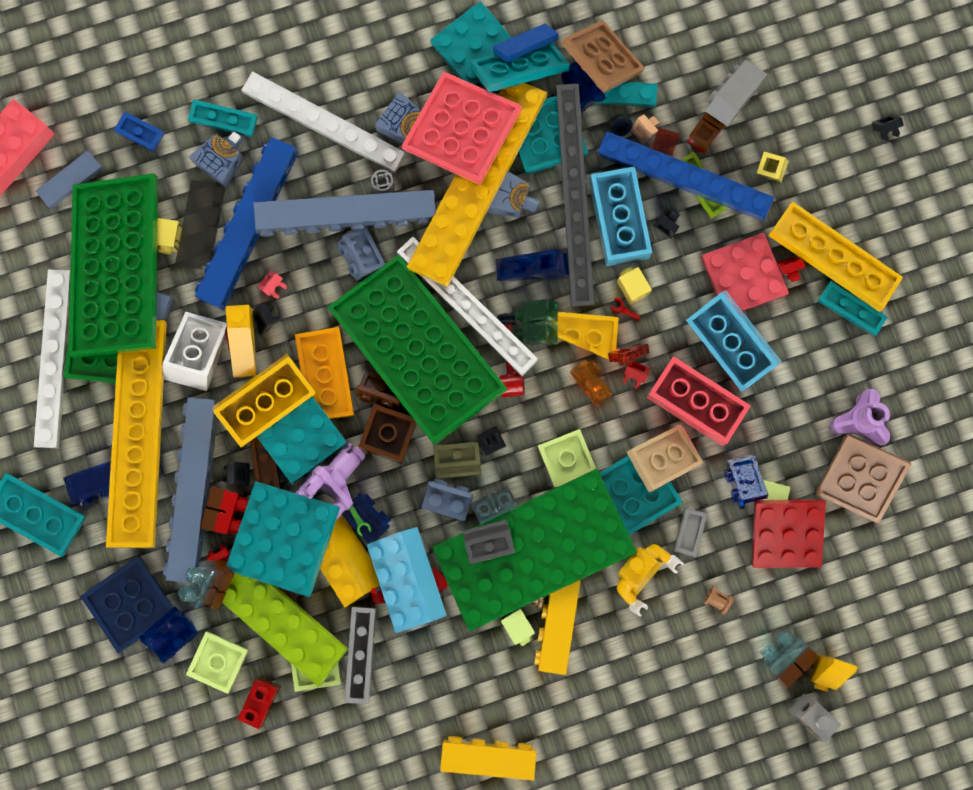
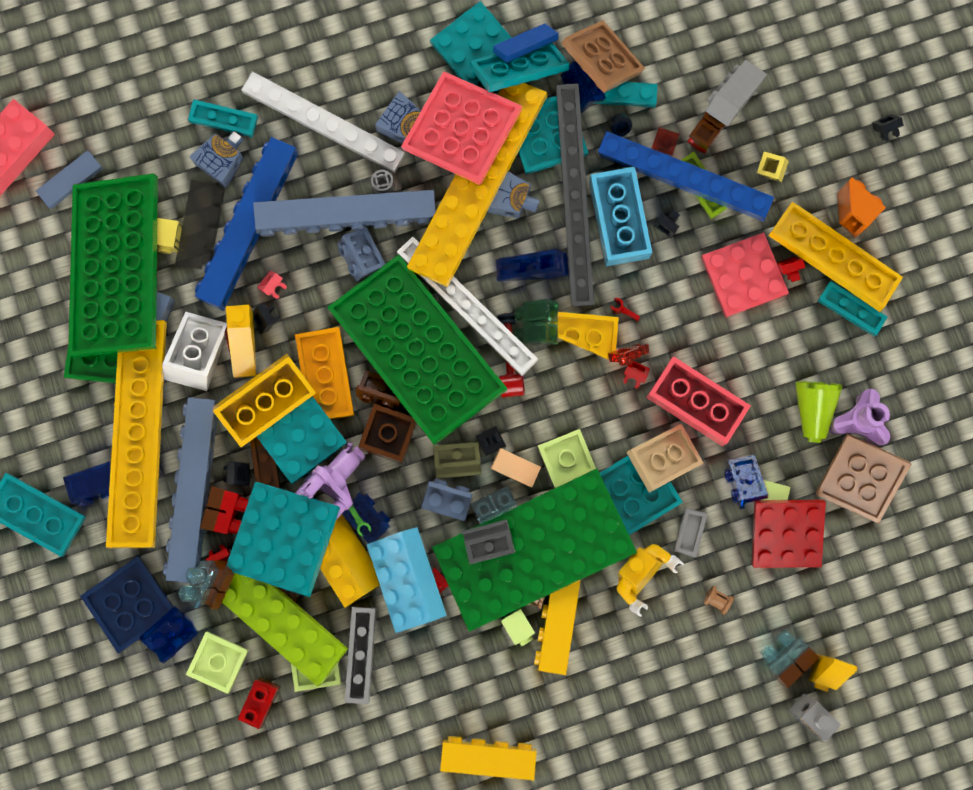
(53, 360): white plate -> none
(139, 131): blue plate -> none
(376, 597): red hand -> none
(515, 467): none -> light nougat tile
(586, 375): clear orange hinge -> none
(633, 285): light yellow brick -> none
(645, 129): light nougat tile -> none
(733, 340): medium azure brick -> none
(816, 407): none -> lime cone
(857, 207): none -> orange slope

